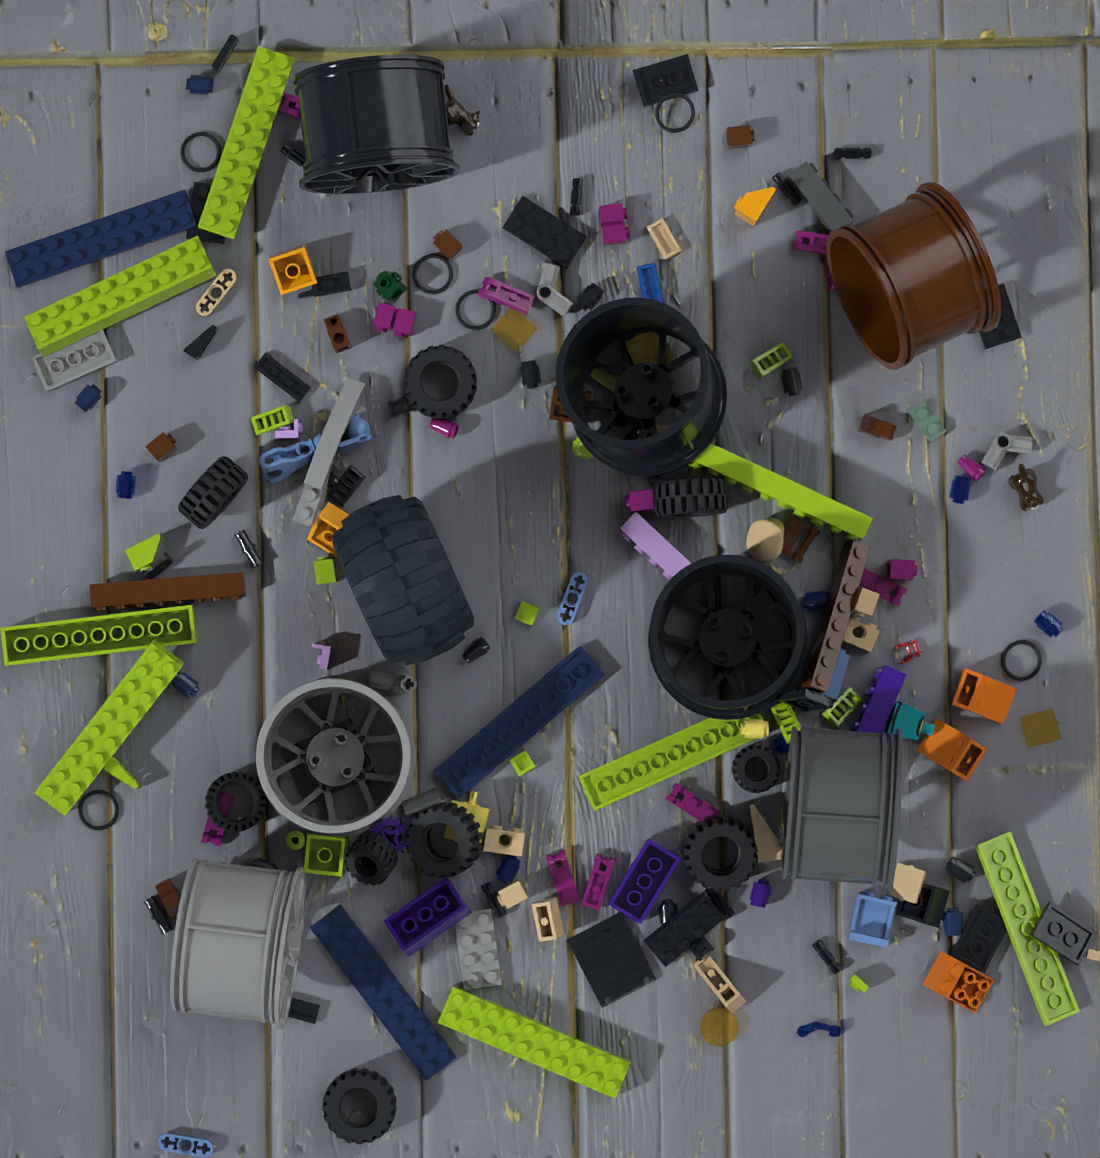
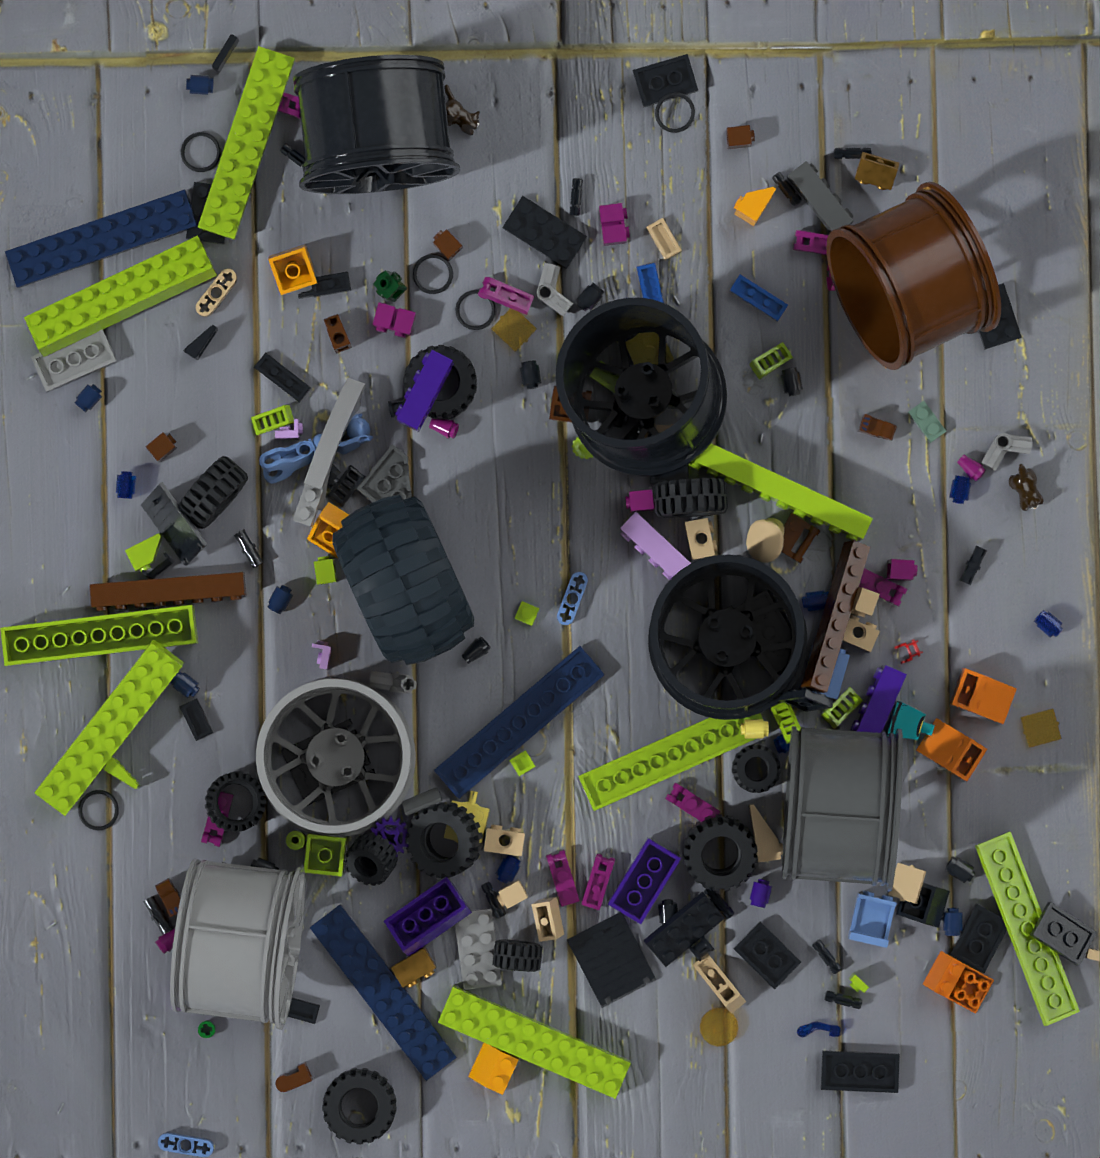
(165, 941): none -> magenta cone
(173, 524): none -> black door
(196, 719): none -> black tile
(209, 1024): none -> green bush
(280, 599): none -> dark blue brick
(287, 1082): none -> reddish brown leg
(388, 477): none -> dark grey plate
(414, 967): none -> pearl gold brick
(425, 390): none -> dark purple brick
(493, 1068): none -> light orange slope
(517, 955): none -> black tyre
(698, 550): none -> tan brick
(758, 297): none -> blue plate
(767, 955): none -> black plate
(843, 999): none -> black axle
(860, 1071): none -> black plate
(876, 171): none -> pearl gold brick
(973, 565): none -> black pin
(1004, 663): black tyre -> none

